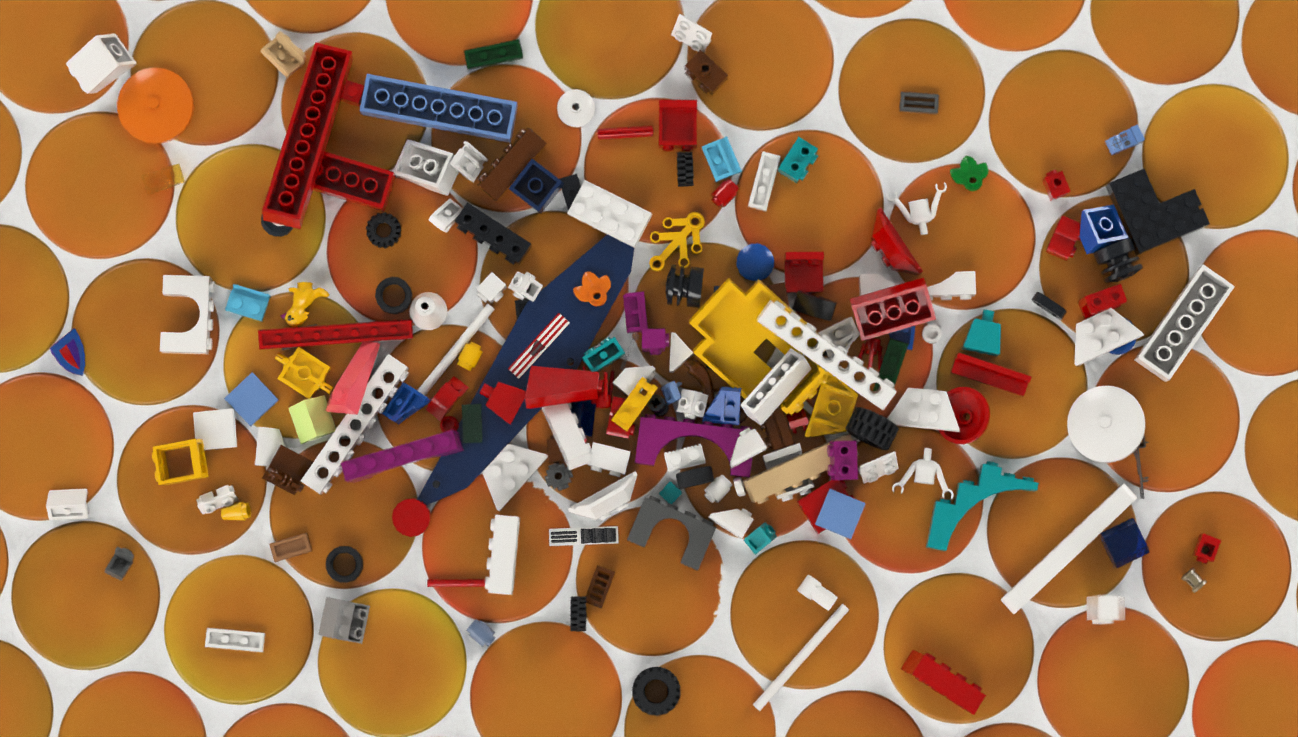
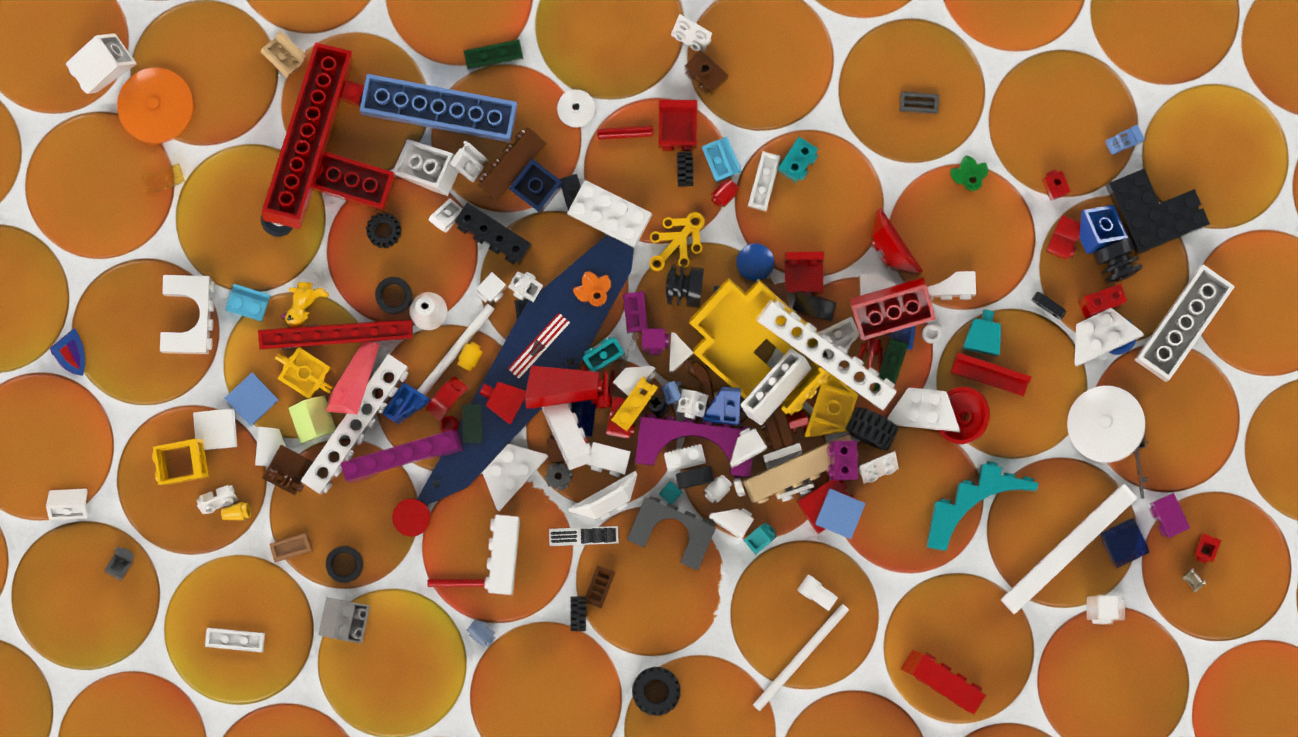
(919, 209): white piece -> none
(925, 473): white piece -> none
(1169, 515): none -> magenta brick

